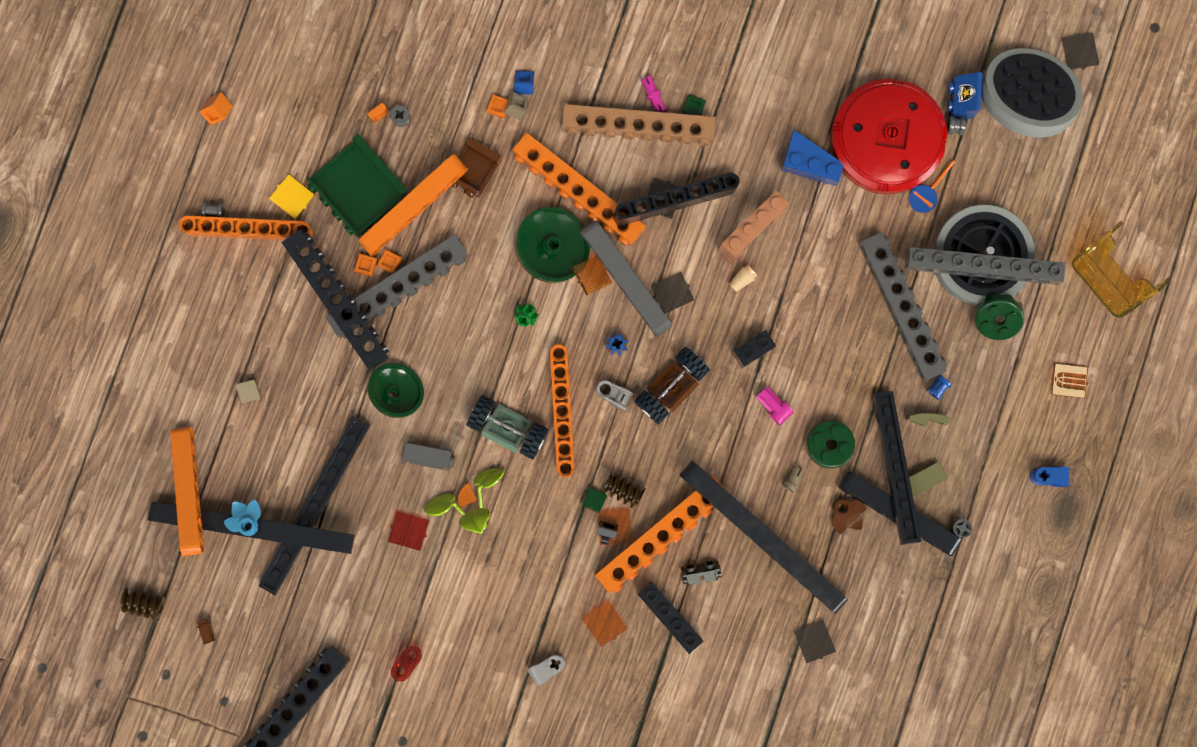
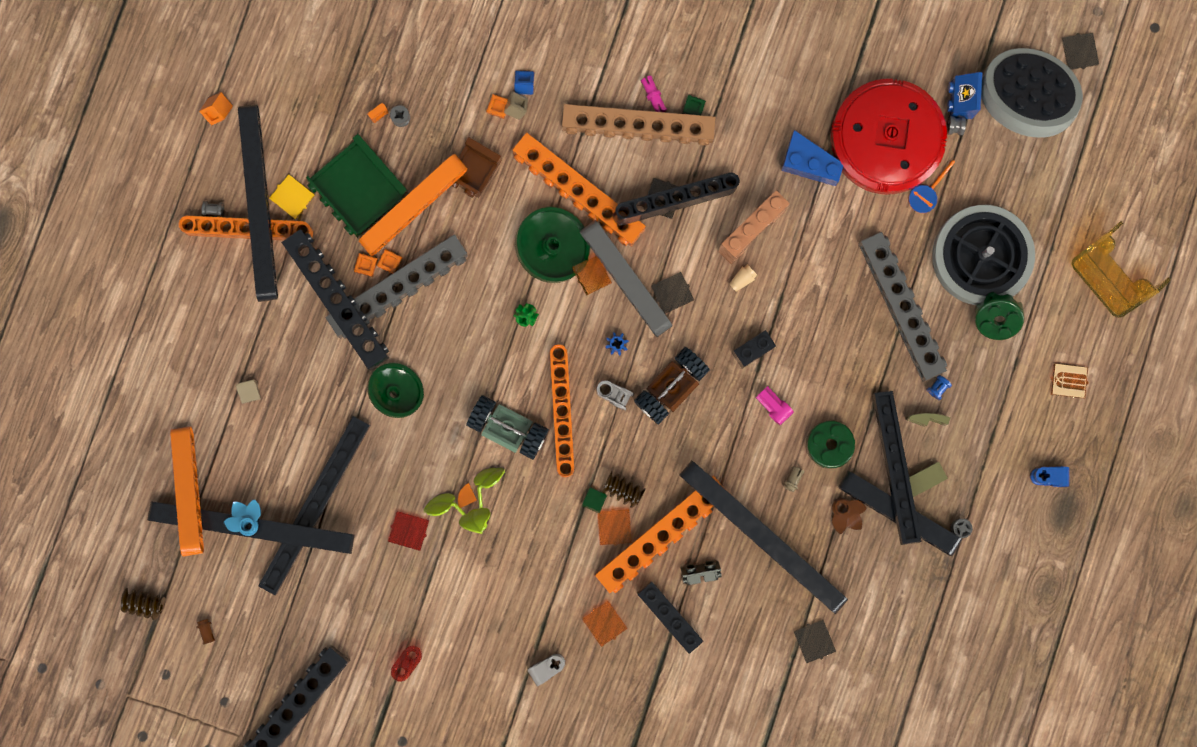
(257, 203): none -> black beam
(428, 457): dark grey window -> none
(607, 531): black tile -> none
(985, 266): dark grey brick -> none

